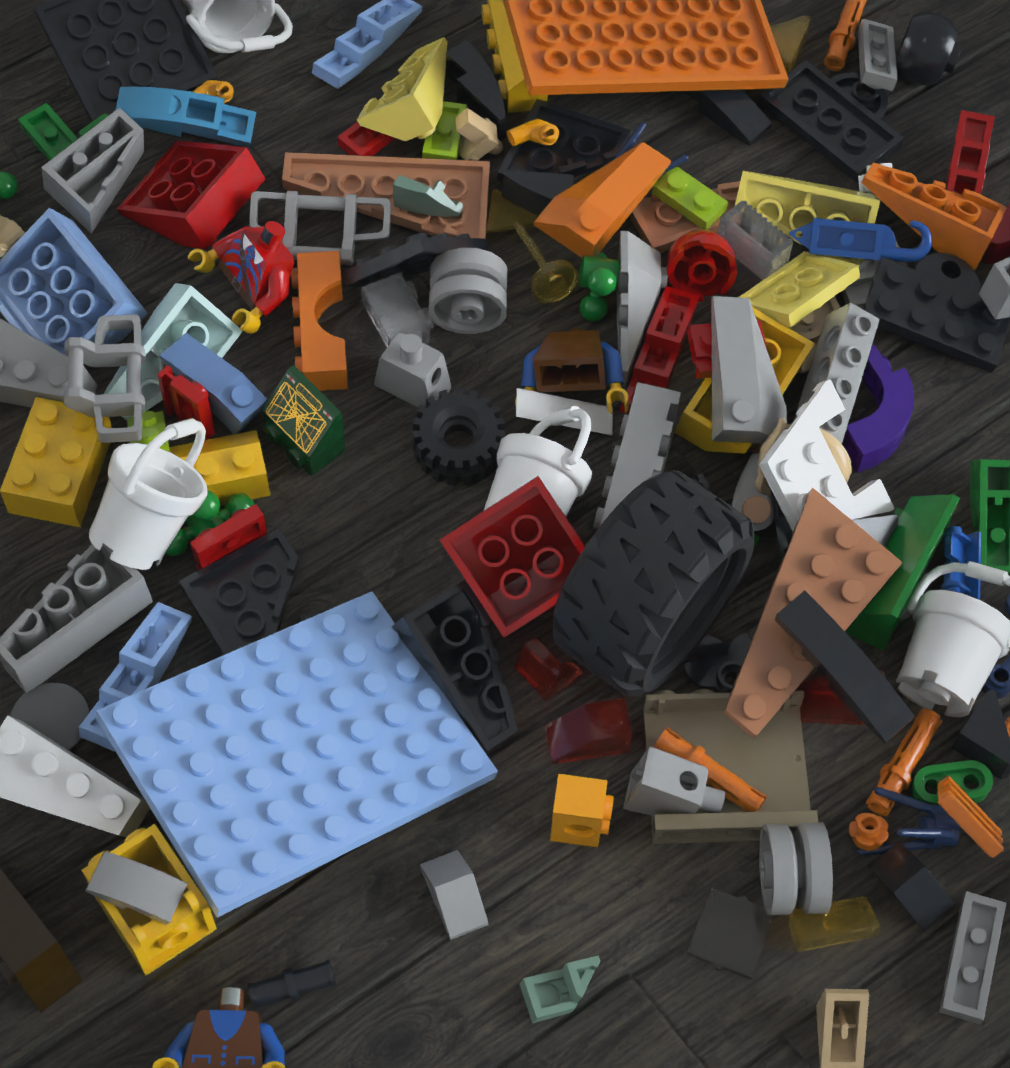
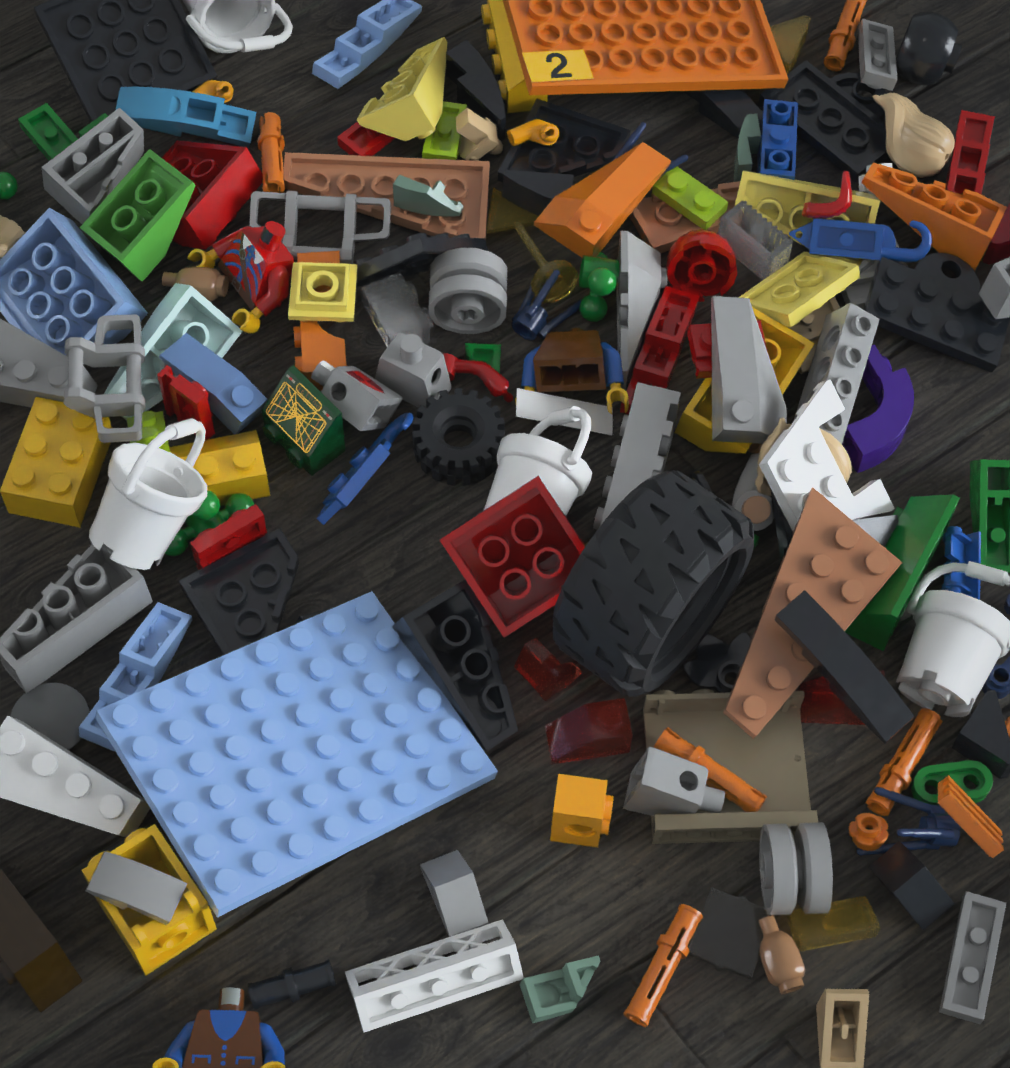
(141, 214): none -> bright green slope
(205, 280): none -> medium nougat plant
(271, 145): none -> orange pin
(333, 305): none -> light yellow piece
(357, 395): none -> light grey torso
(364, 465): none -> blue plate
(437, 978): none -> white fence
(484, 352): none -> green tile
(491, 378): none -> red piece
(531, 317): none -> dark blue plant
(557, 65): none -> yellow sticker
(685, 923): none -> orange pin
(747, 144): none -> sand green slope
(778, 139): none -> blue slope
(780, 957): none -> medium nougat plant
(834, 208): none -> red hair
(914, 139): none -> tan piece

